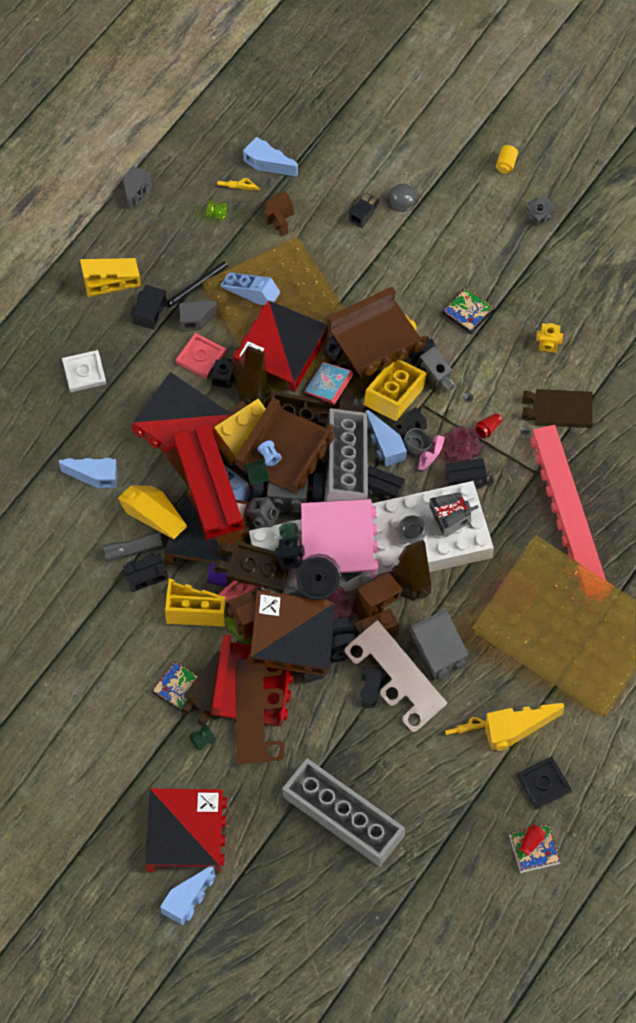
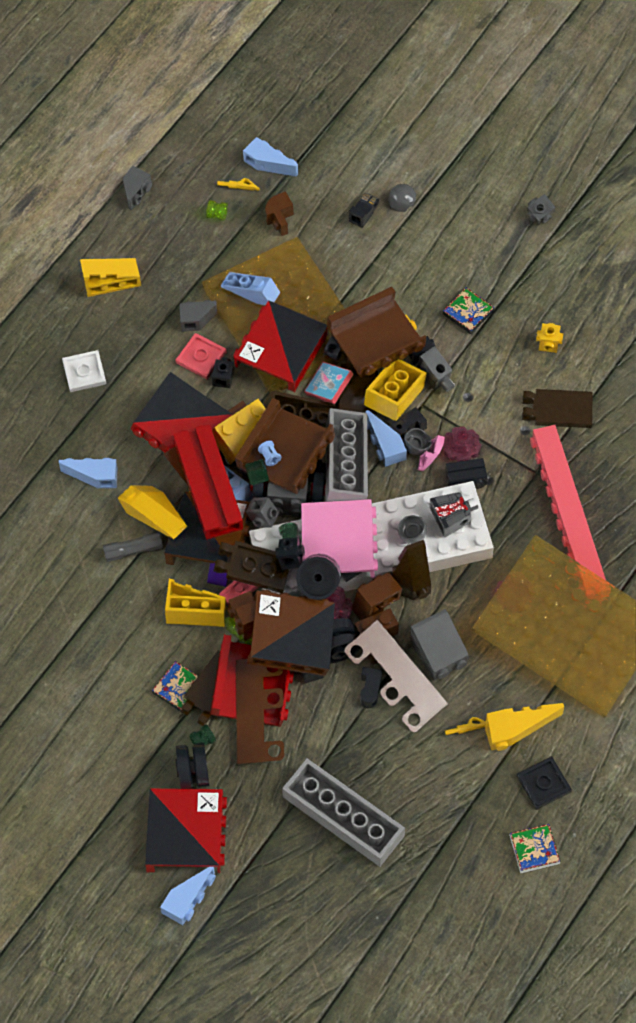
(145, 572): black brick -> none
(149, 305): black brick -> none
(192, 766): none -> black wheel
(195, 285): black bar -> none
(250, 375): dark brown wedge -> none
(384, 484): black brick -> none
(488, 425): red cone -> none
(506, 159): yellow brick -> none
(532, 839): red cone -> none

